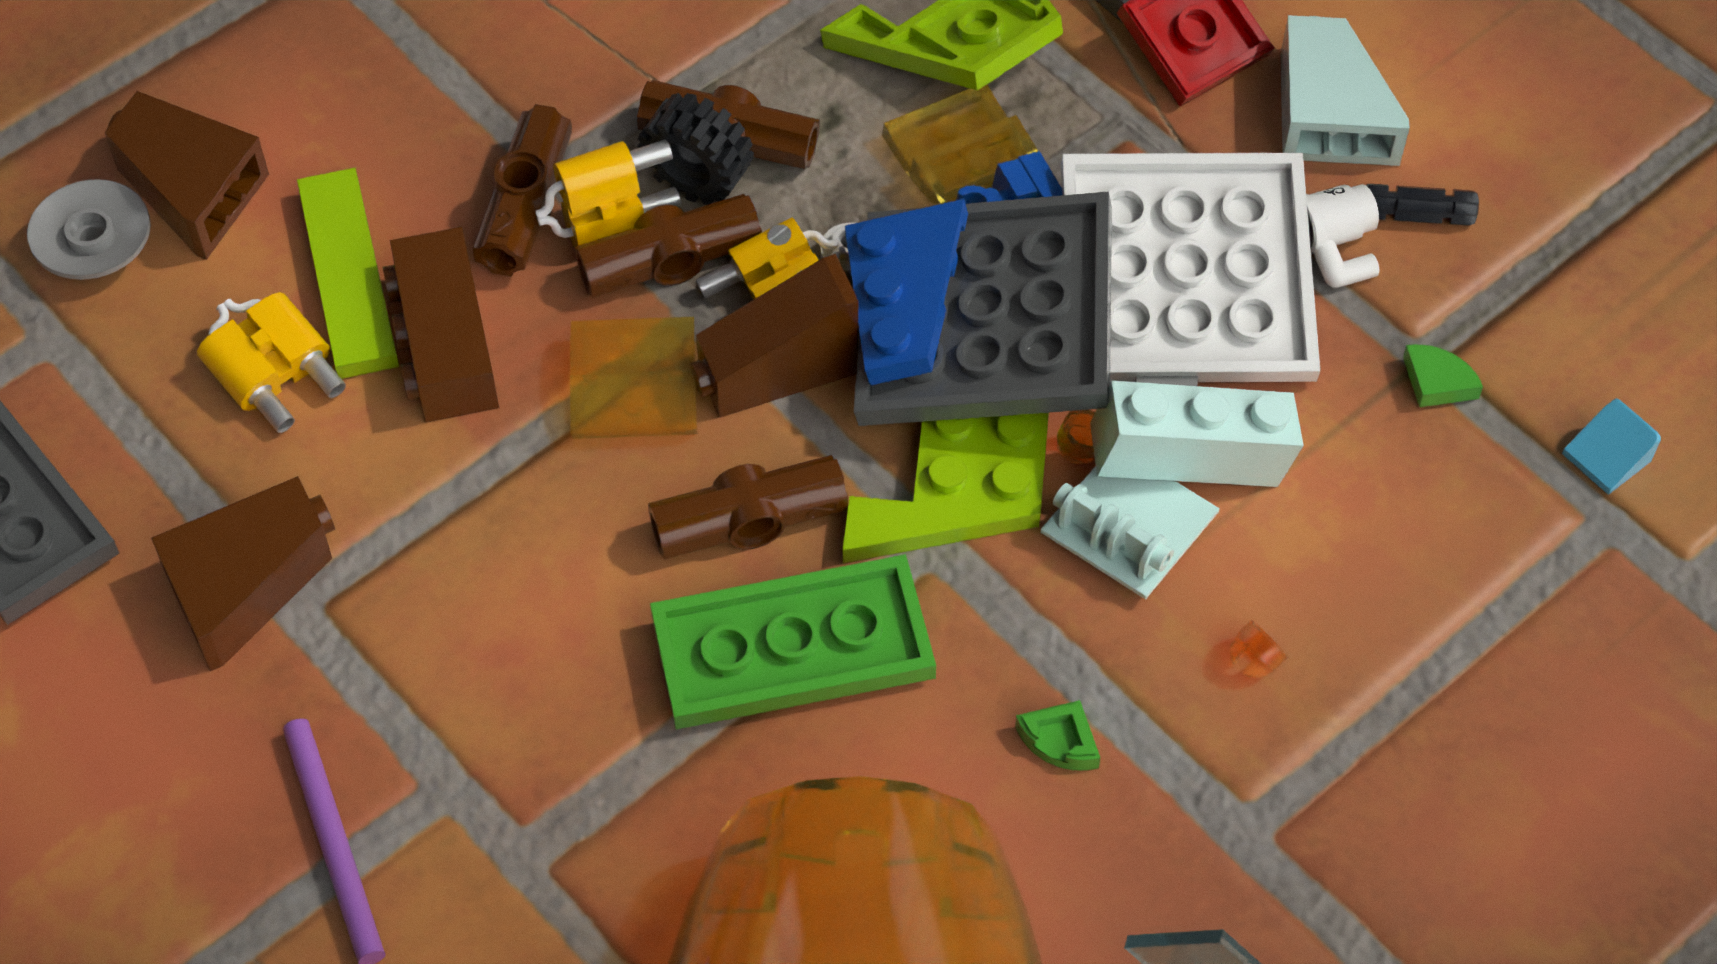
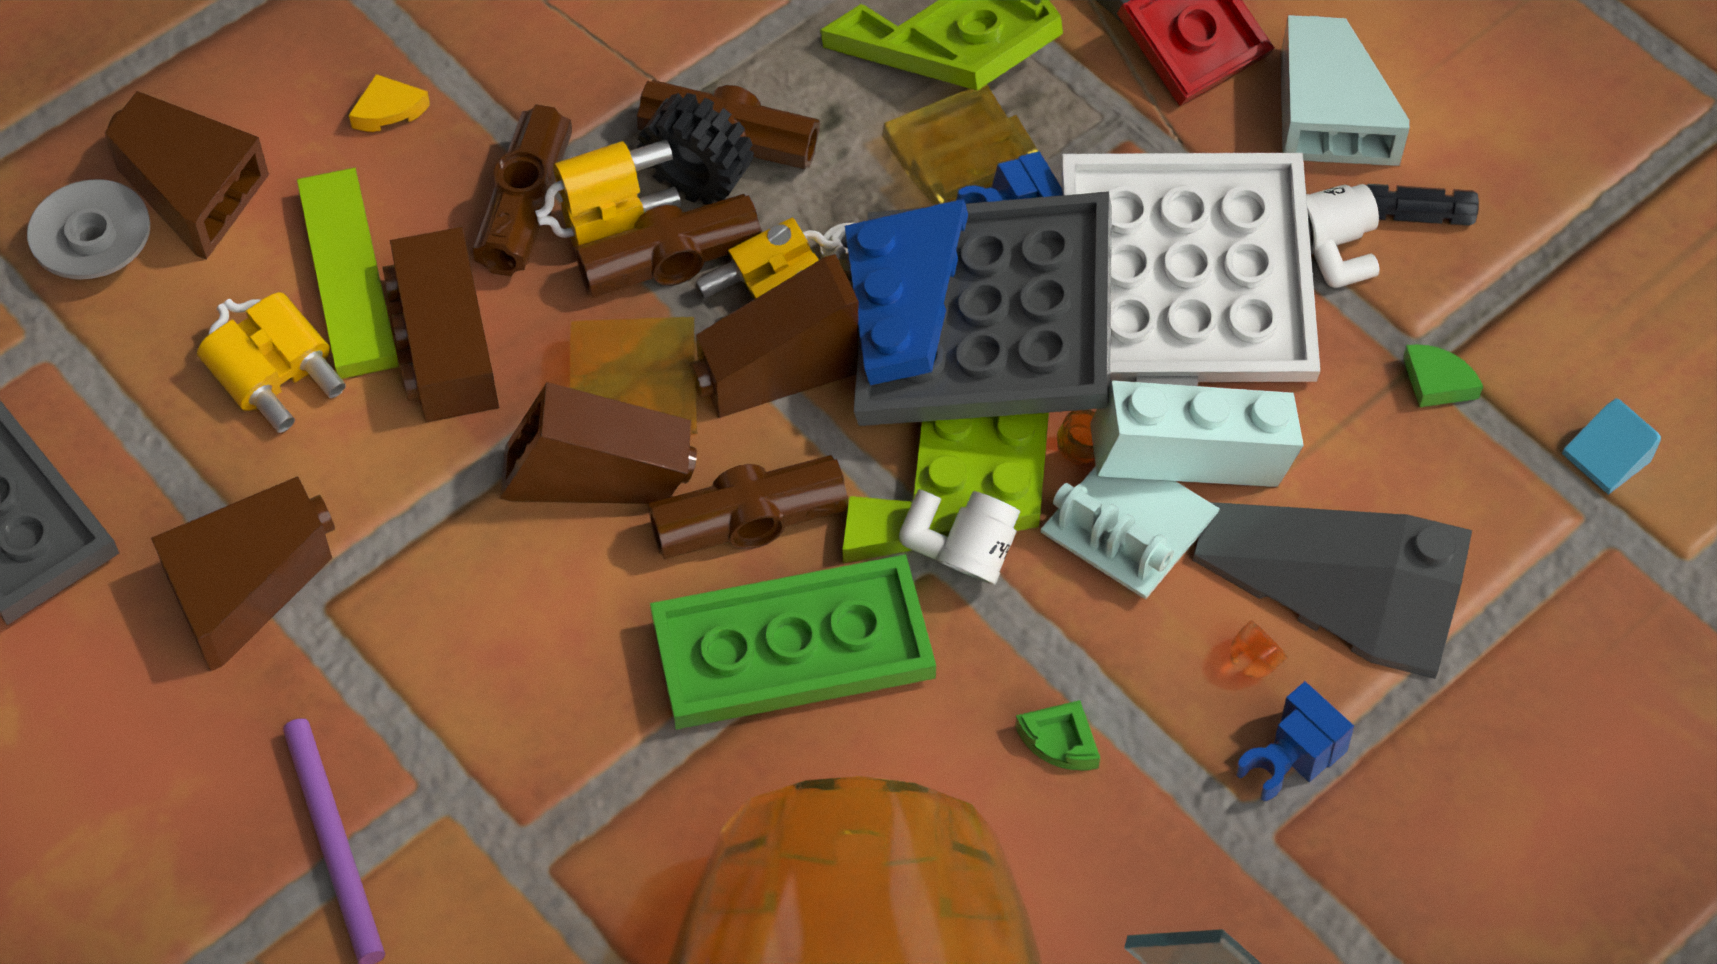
(387, 103): none -> yellow tile
(595, 451): none -> reddish brown slope
(976, 540): none -> white piece
(1307, 739): none -> blue piece
(1361, 575): none -> dark grey wedge

